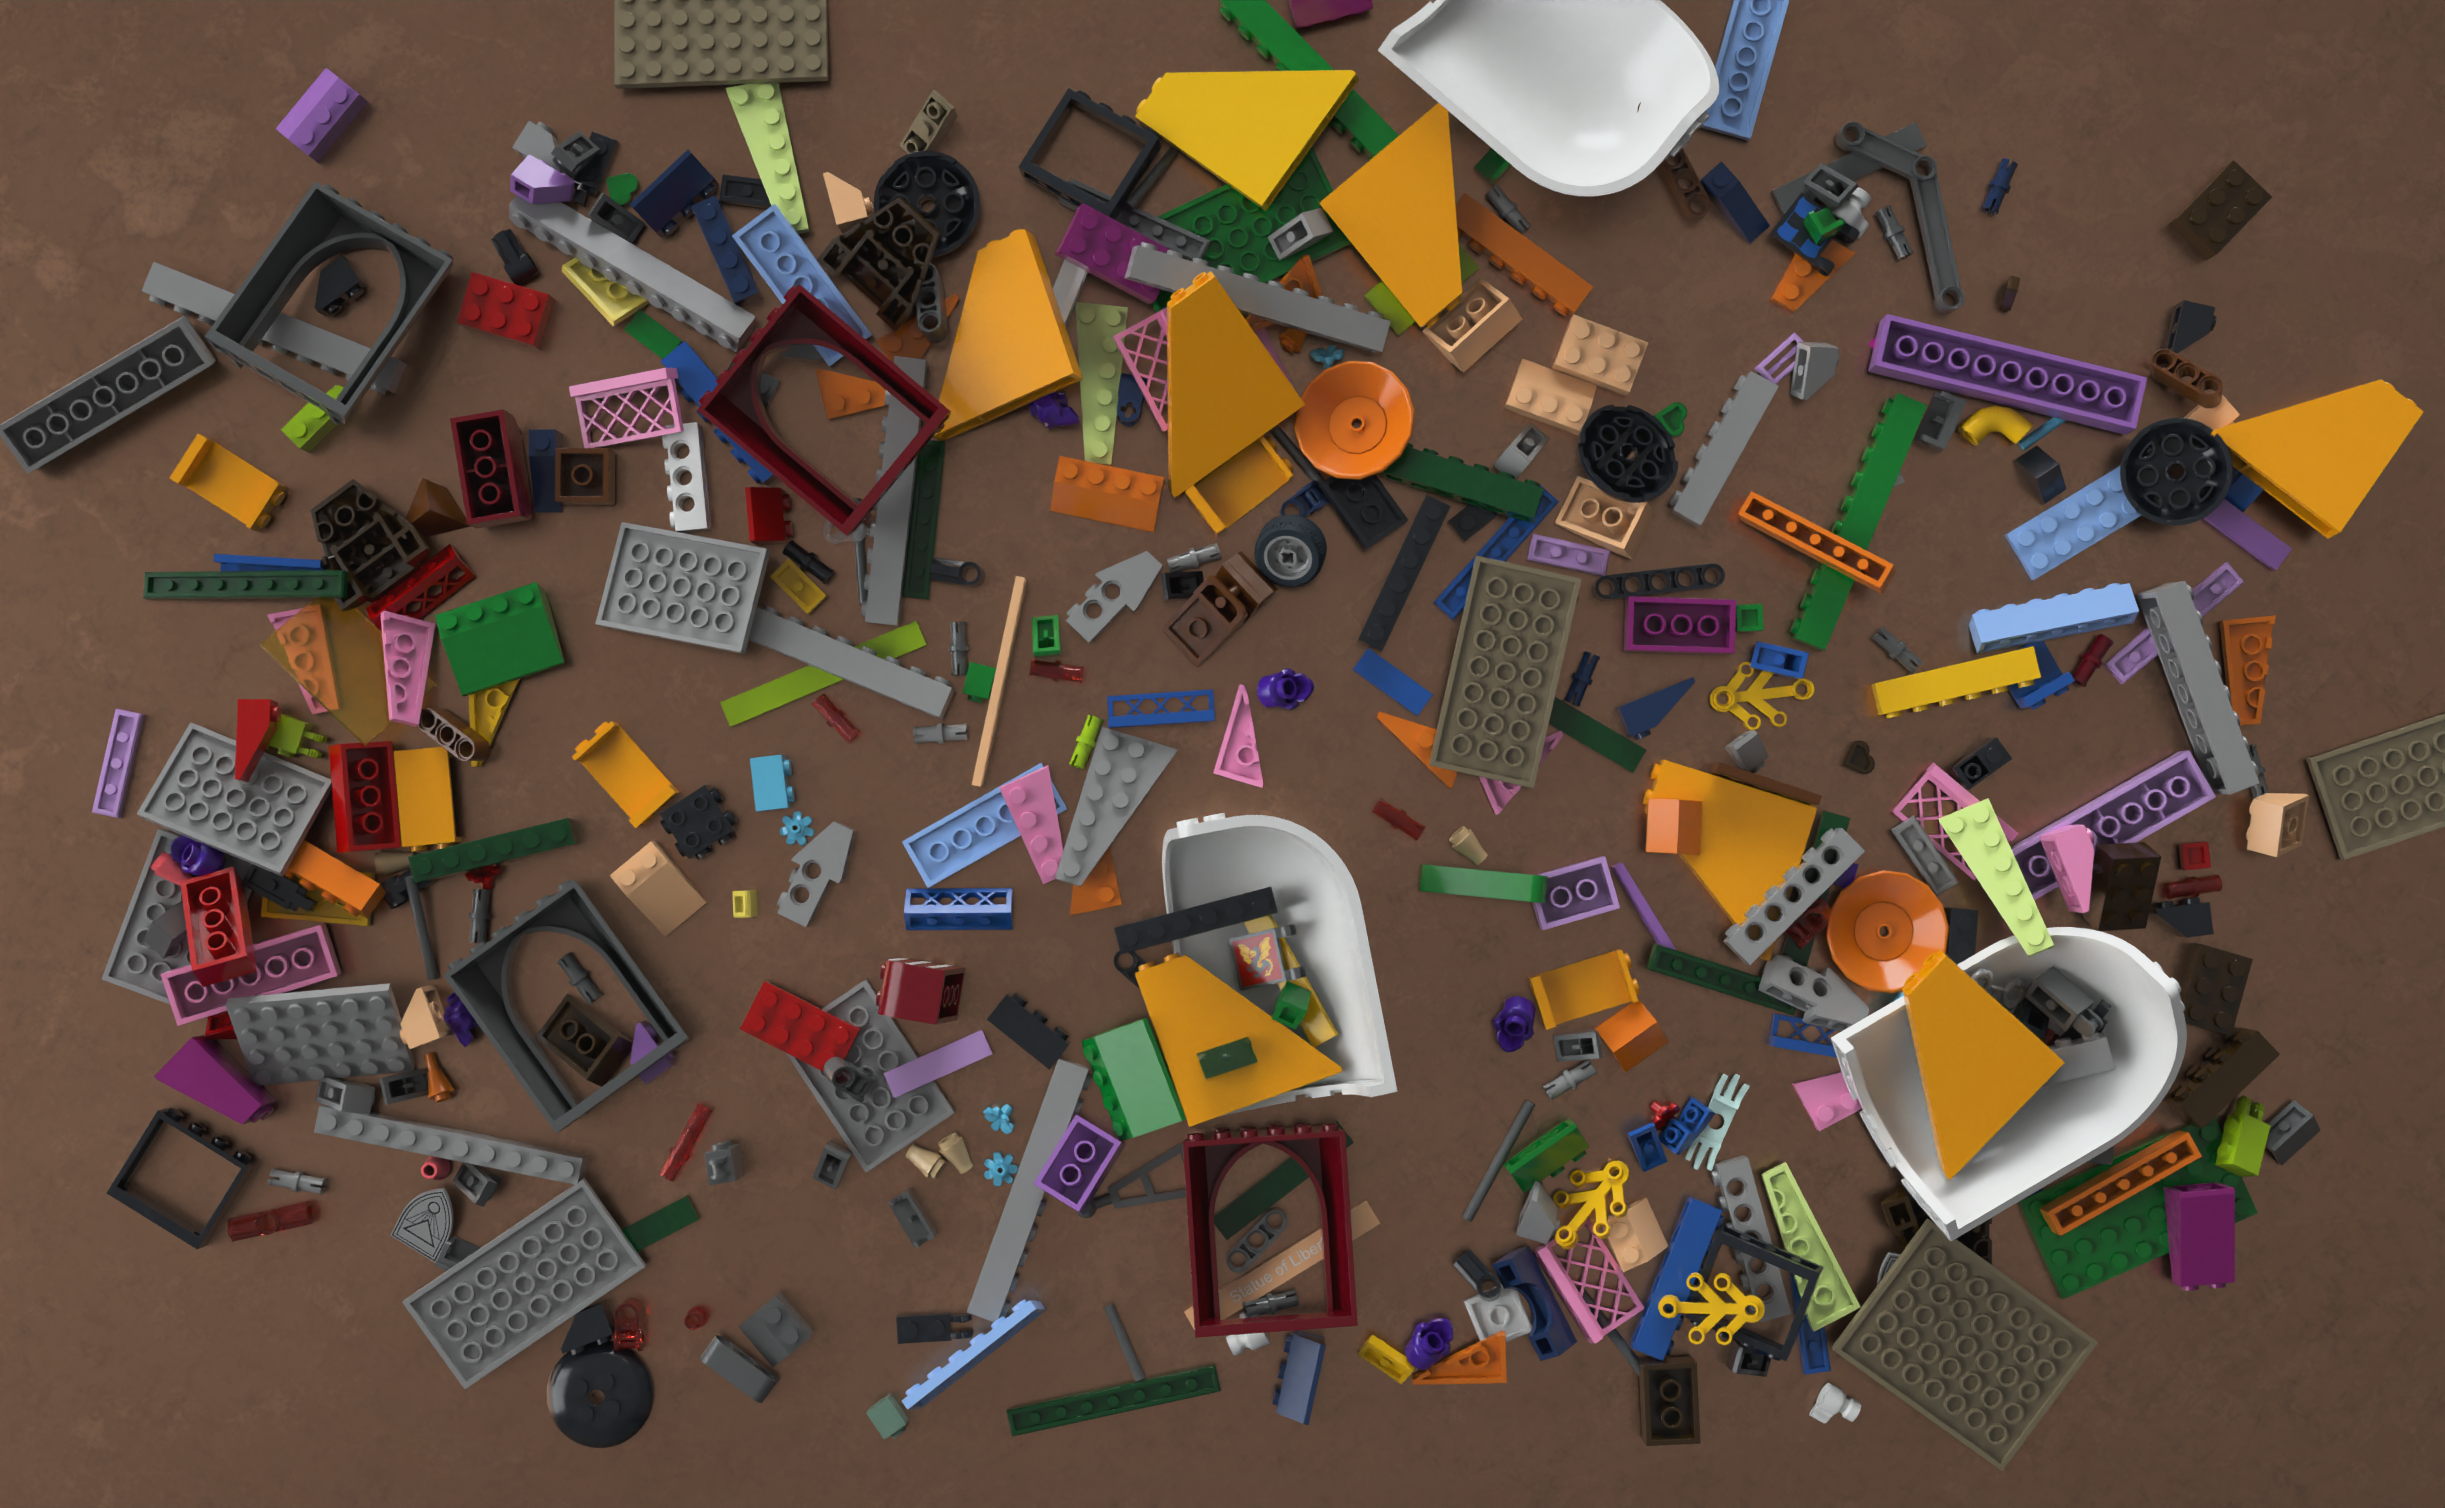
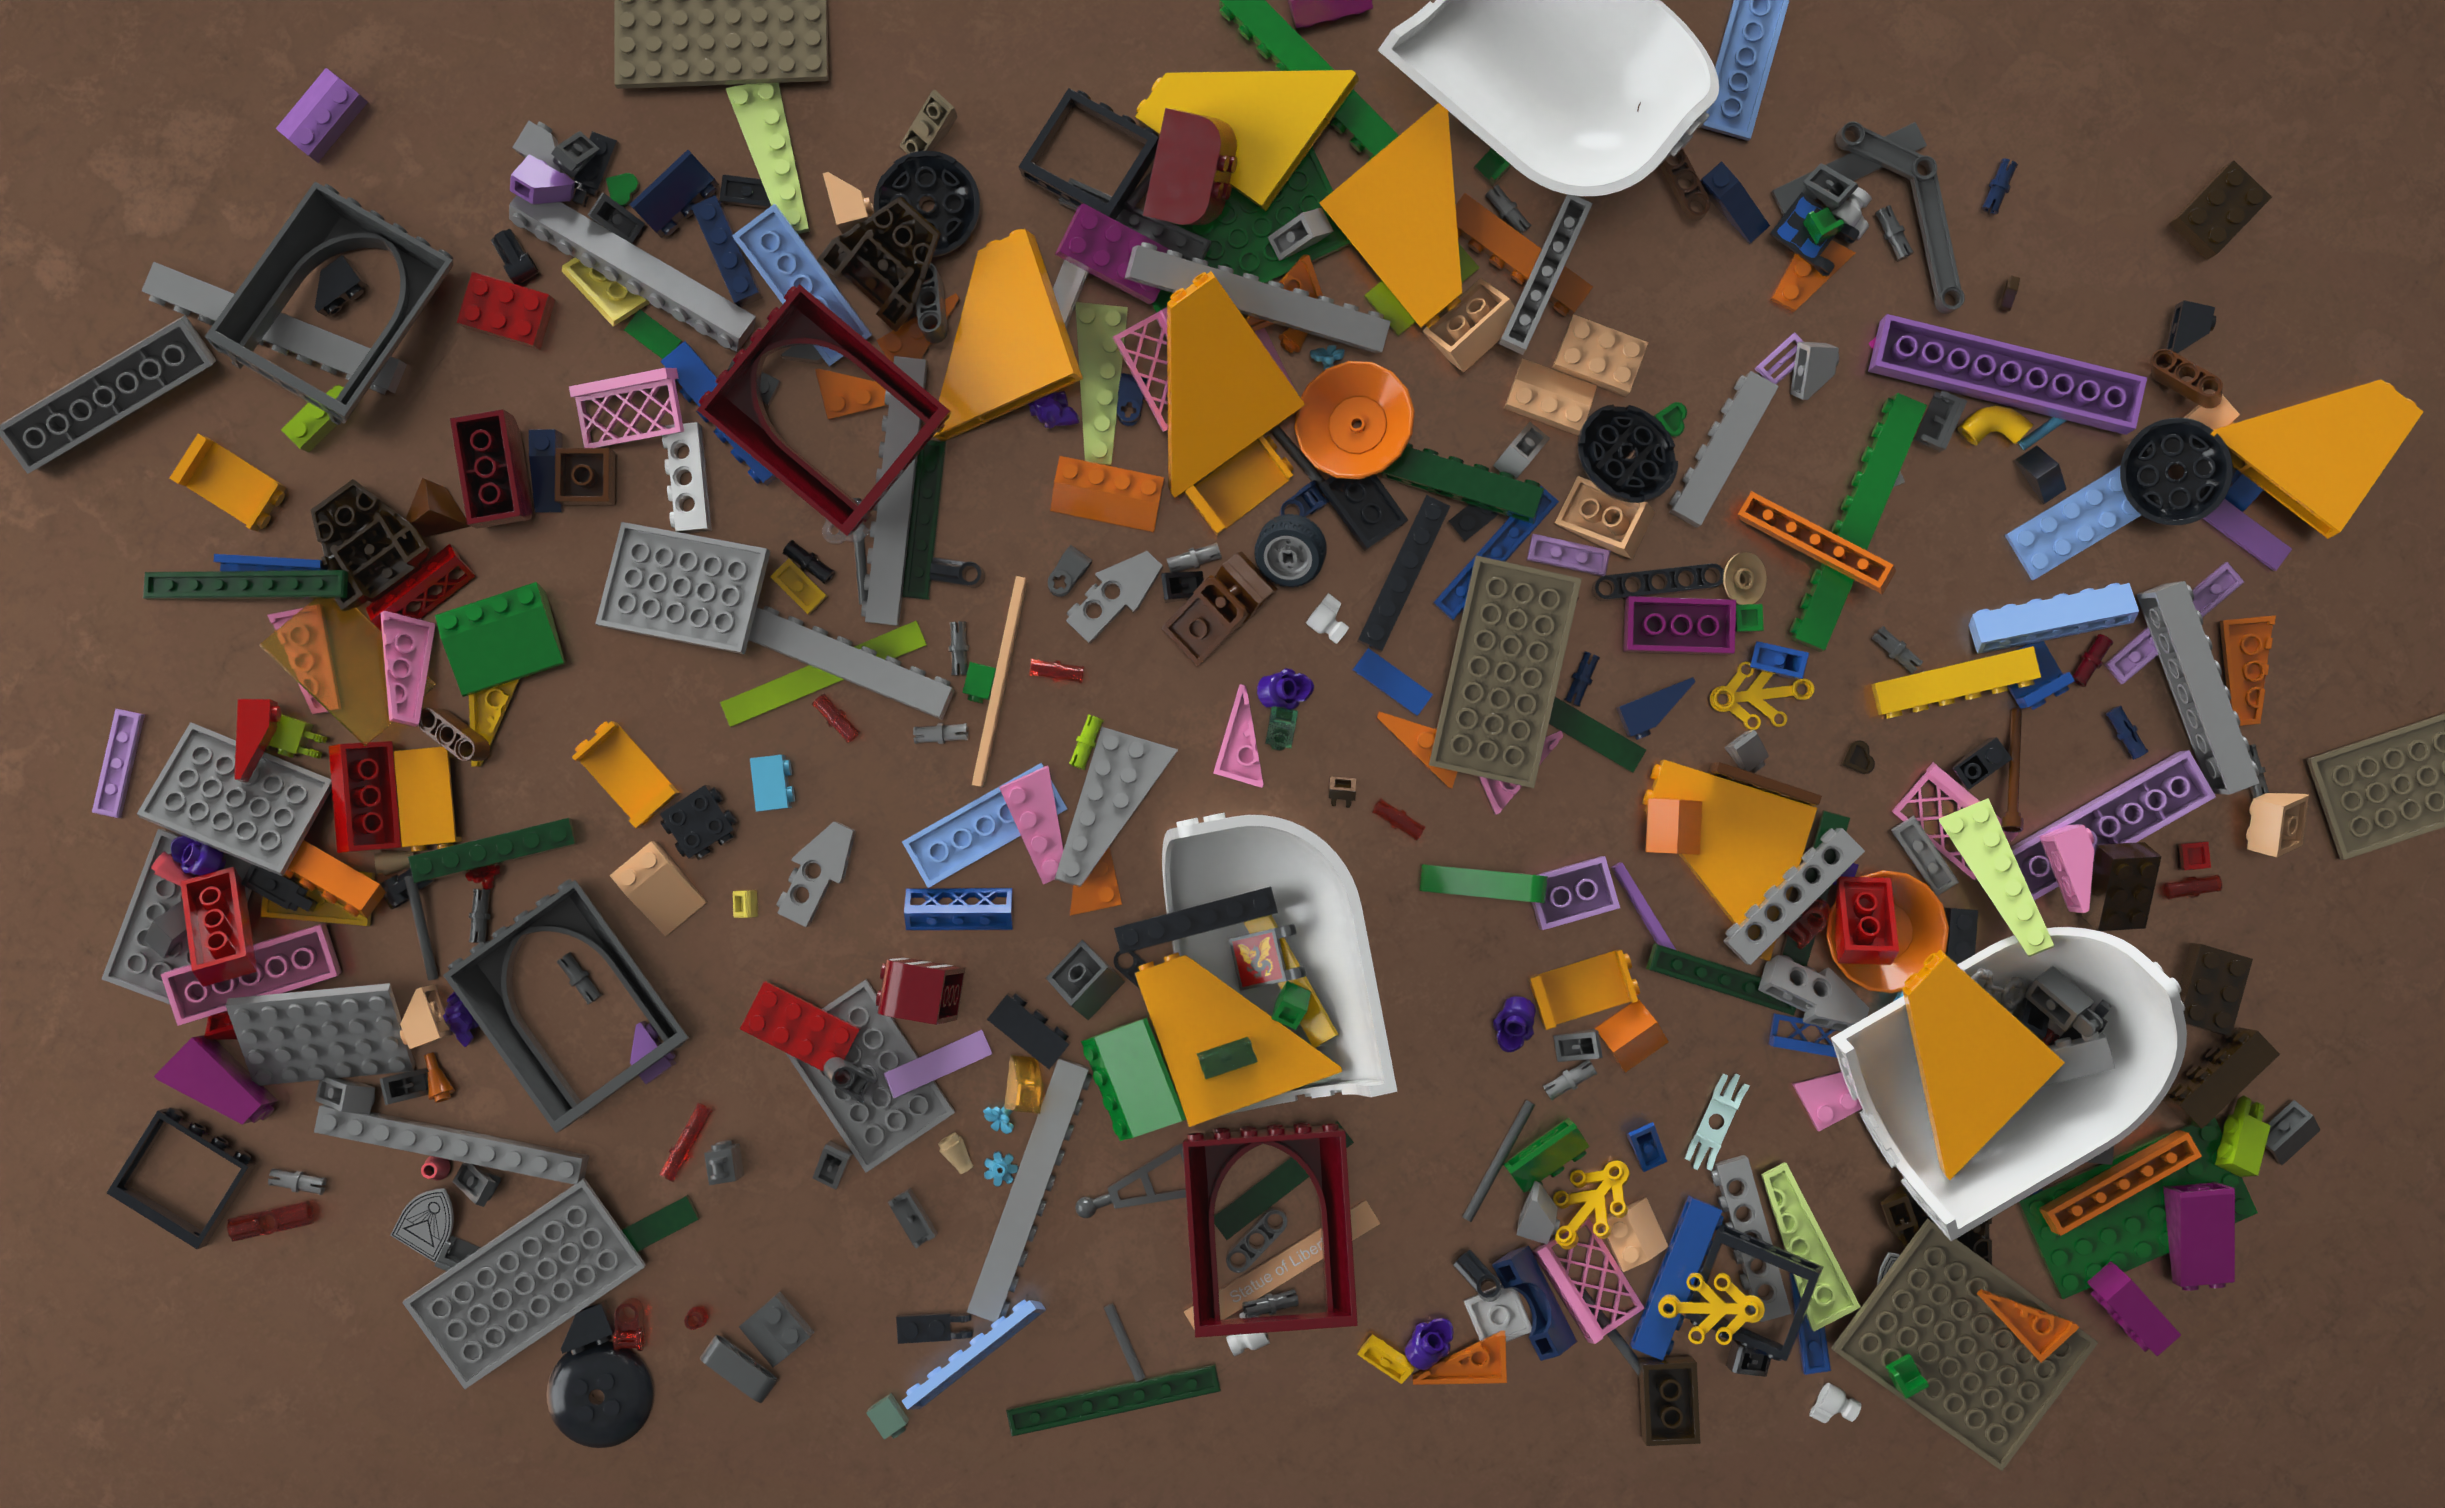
(585, 1041): dark brown slope -> none
(768, 515): red slope -> none
(802, 831): medium azure plant -> none
(926, 1161): tan cone -> none
(1024, 1085): none -> clear yellow slope
(1046, 637): green slope -> none
(1071, 568): none -> dark grey piece
(1079, 1164): medium lavender slope -> none
(1085, 980): none -> dark grey slope
(1161, 718): blue fence -> none
(1191, 169): none -> dark red brick
(1281, 733): none -> clear green brick
(1299, 1376): dark blue slope -> none
(1324, 619): none -> white piece
(1342, 788): none -> dark brown tile
(1466, 843): tan cone -> none
(1545, 273): none -> light grey brick
(1663, 1114): red plant -> none
(1683, 1131): blue slope -> none
(1745, 578): none -> tan dish
(1865, 921): none -> red slope
(1906, 1376): none -> green panel
(2012, 818): none -> reddish brown piece
(2033, 1327): none -> orange wing
(2127, 732): none -> dark blue pin
(2132, 1310): none -> magenta brick
(2185, 919): black slope -> none

